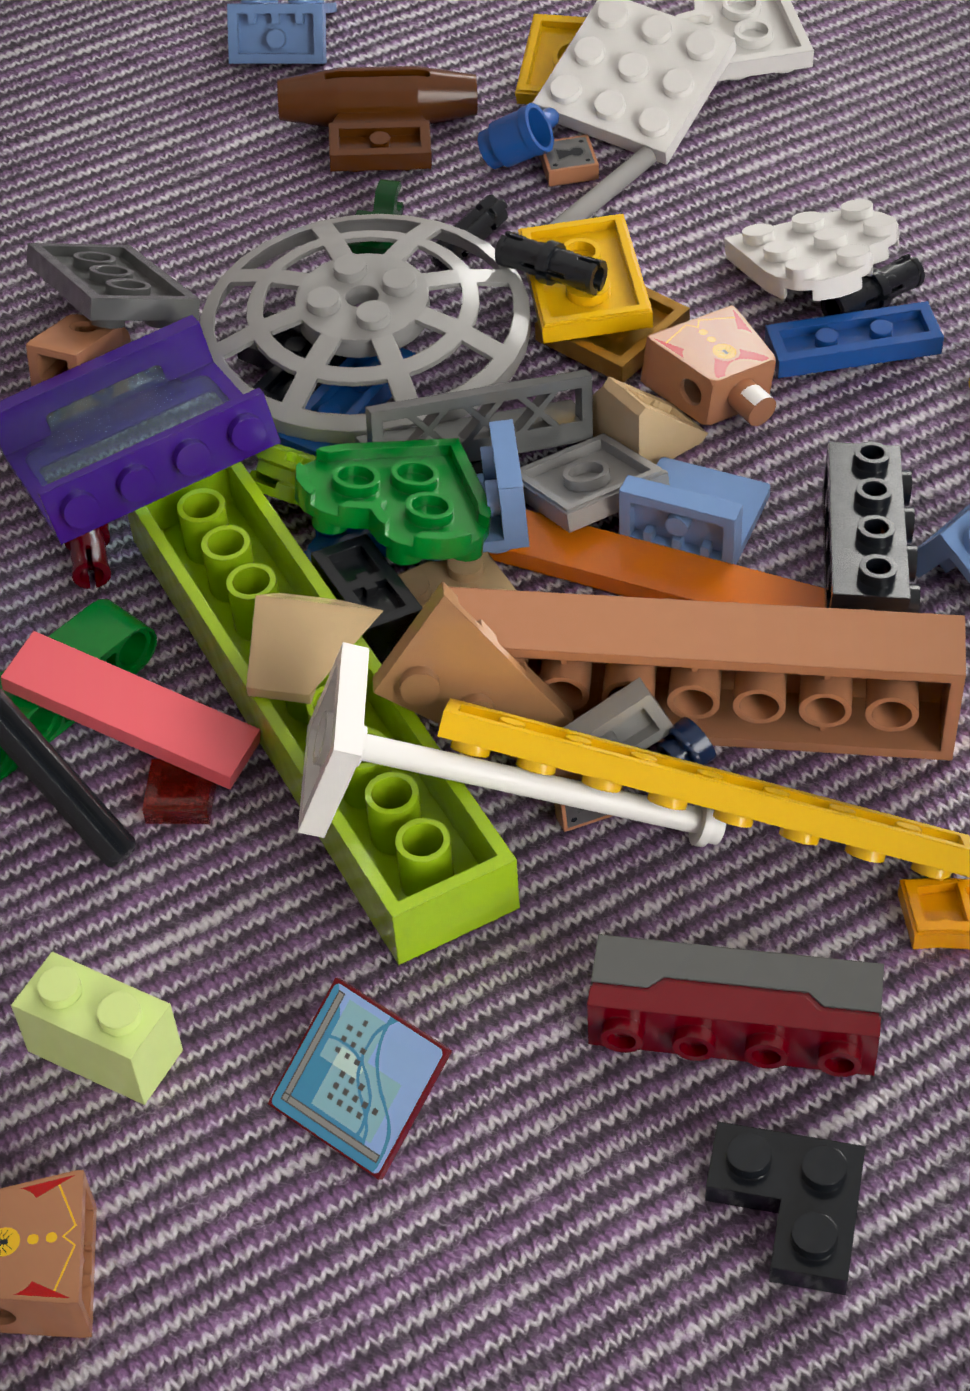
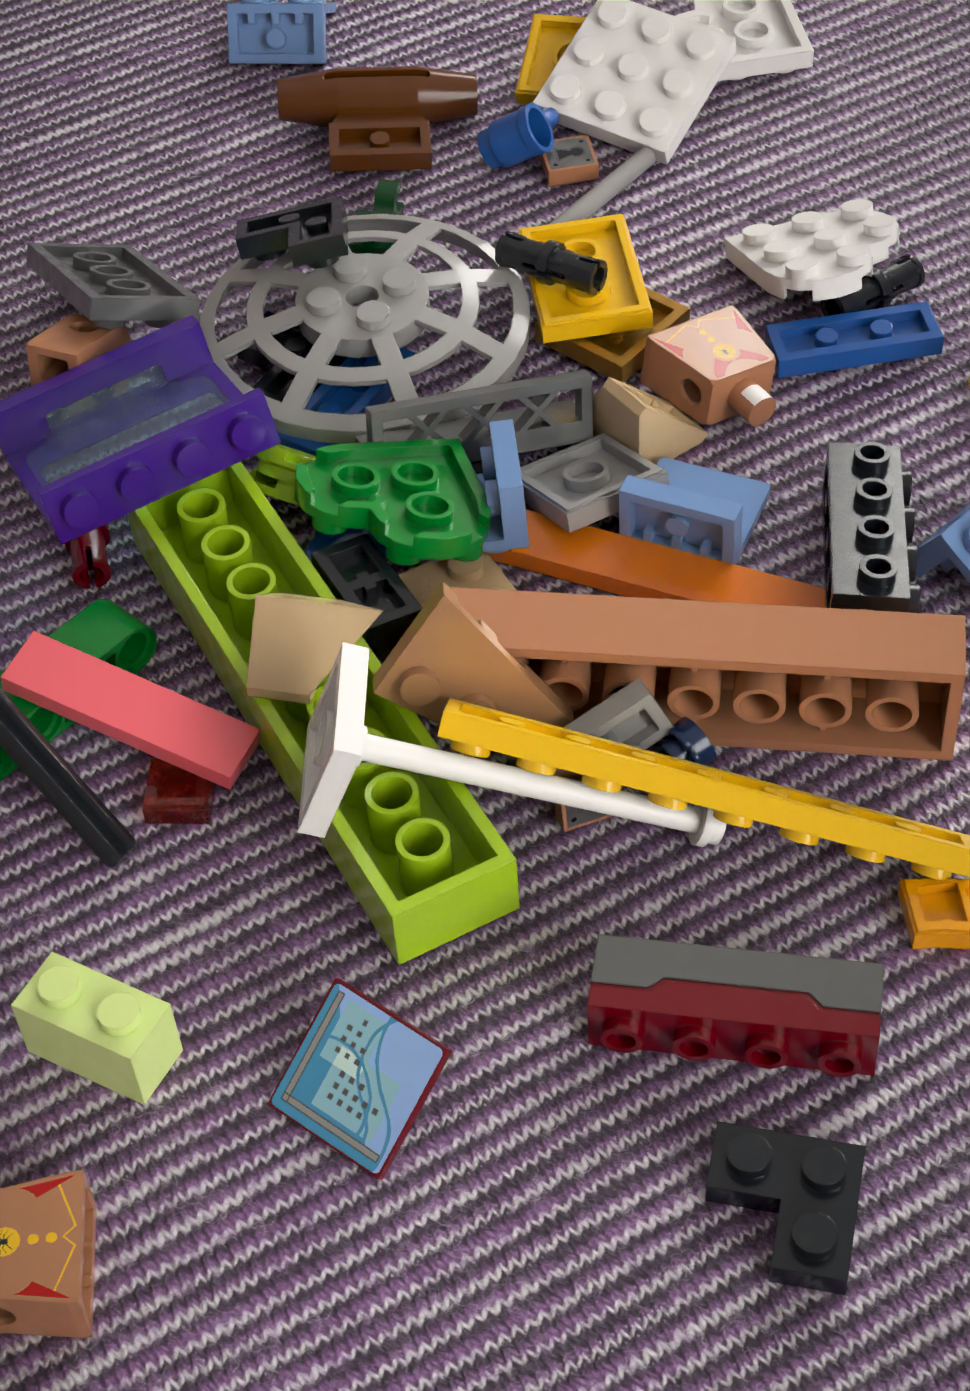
(311, 232): none -> black plate
(478, 221): black axle -> none

